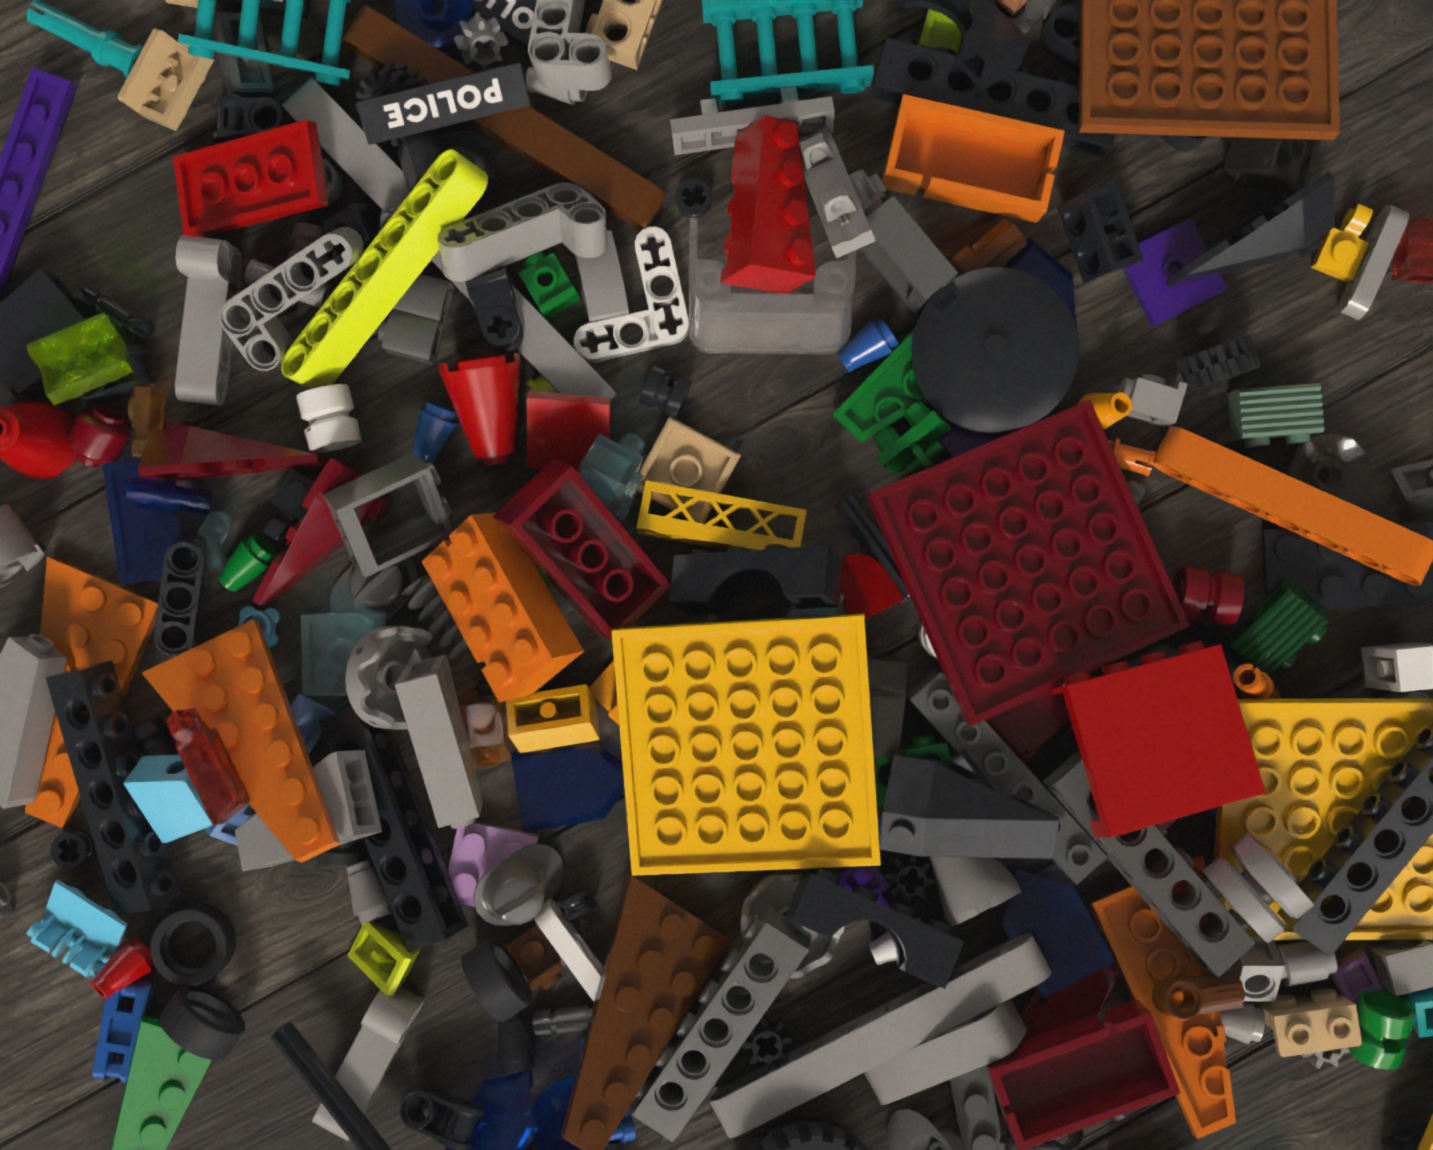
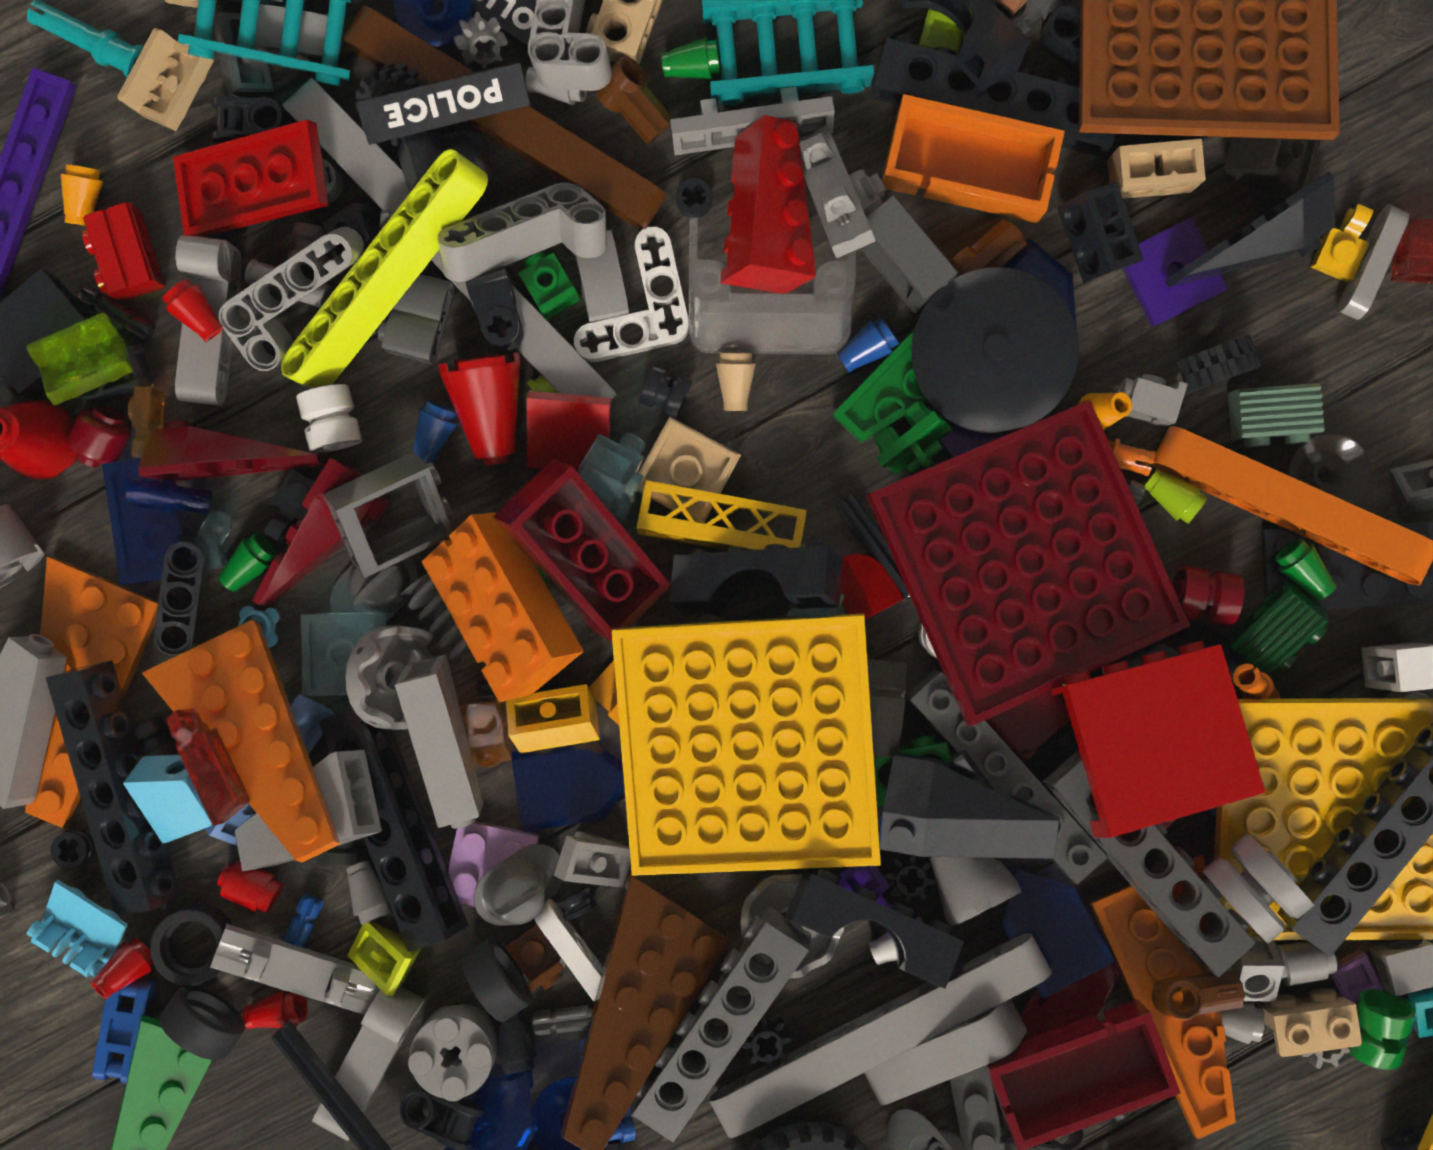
(79, 192): none -> light orange cone
(122, 252): none -> red brick
(193, 309): none -> red cone
(250, 888): none -> red brick
(271, 26): none -> light grey slope
(276, 1011): none -> red cone
(294, 969): none -> light grey hinge
(303, 923): none -> blue axle
(450, 1074): none -> light grey brick
(593, 860): none -> light grey slope
(634, 100): none -> reddish brown piece
(692, 60): none -> green cone
(735, 379): none -> tan cone
(1157, 168): none -> tan brick
(1176, 496): none -> lime cone
(1305, 567): none -> green cone

